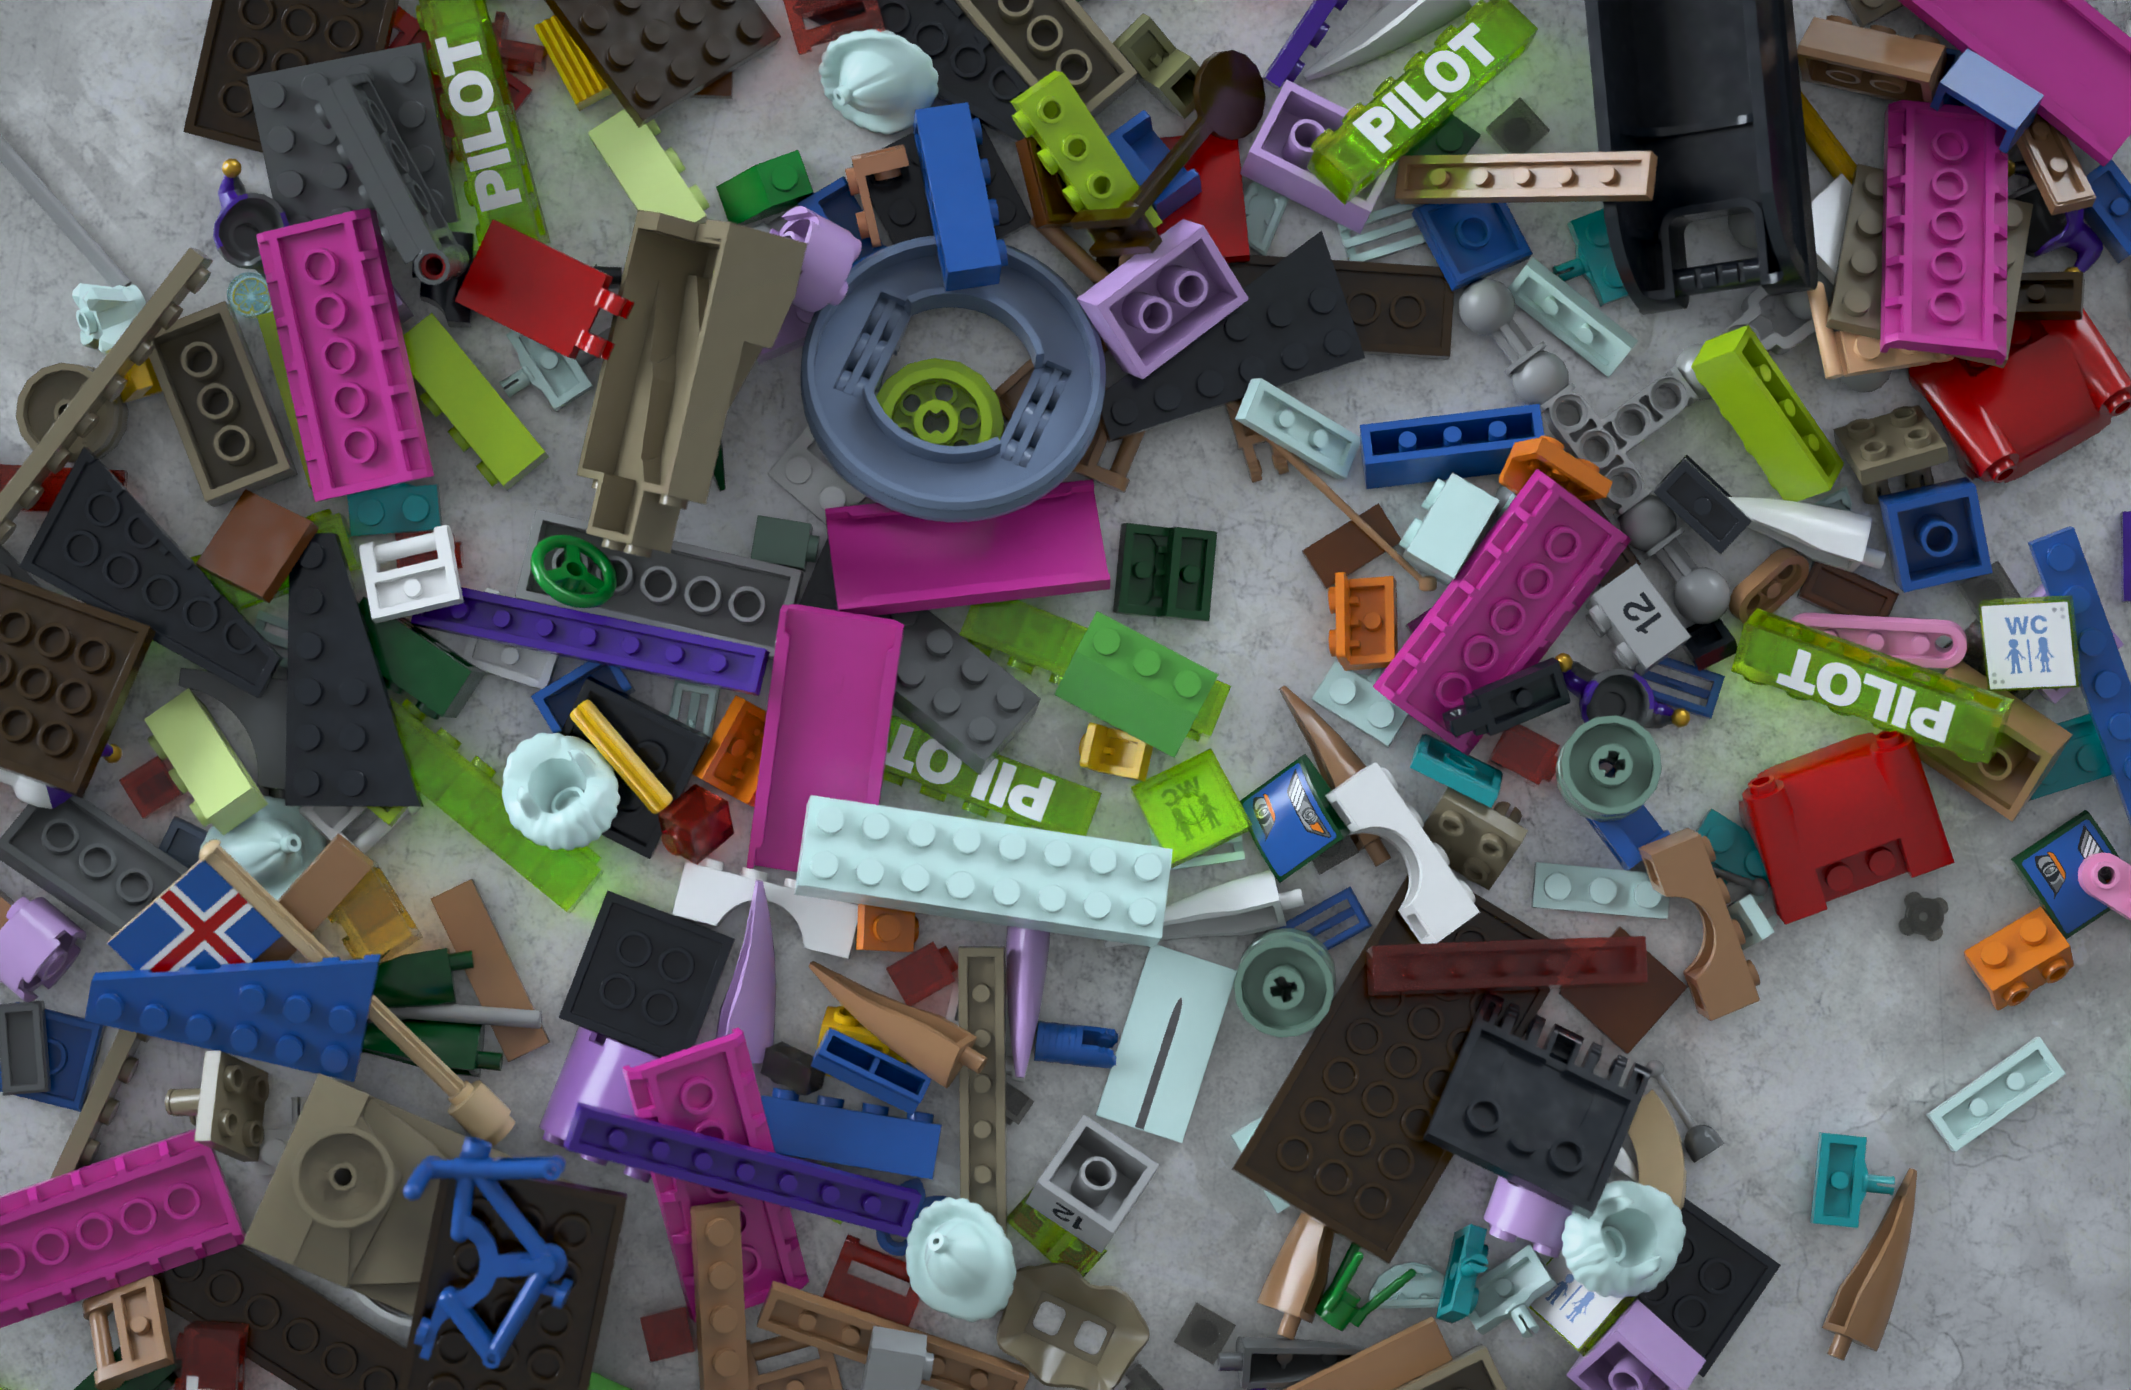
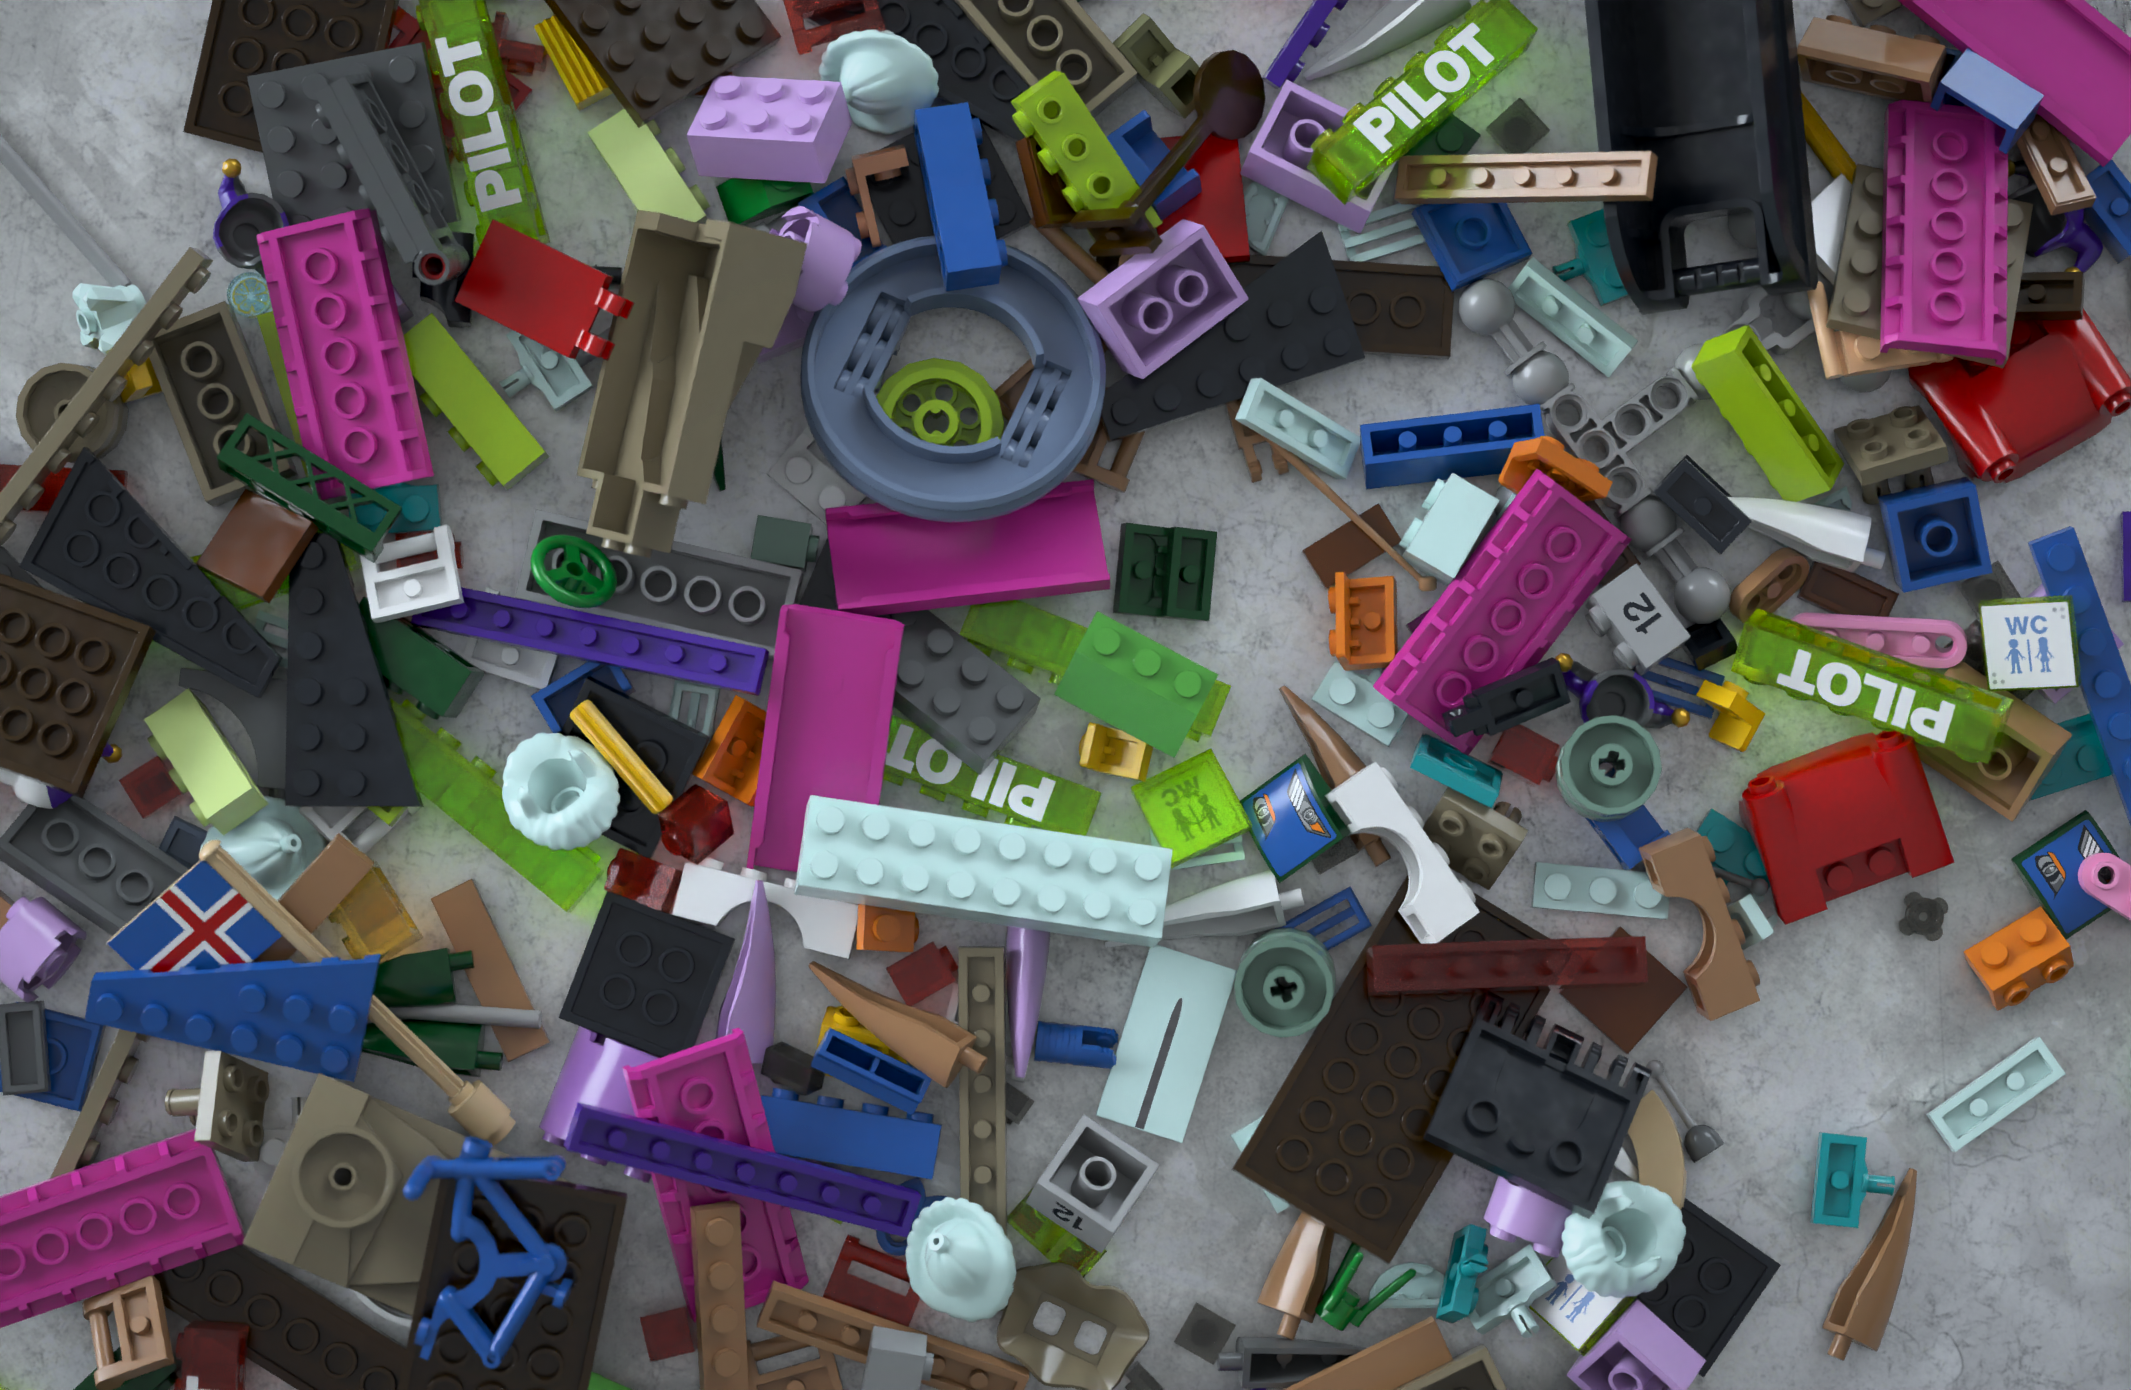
(292, 497): none -> dark green fence
(643, 880): none -> clear red bracket
(769, 129): none -> lavender brick
(1737, 716): none -> yellow bracket

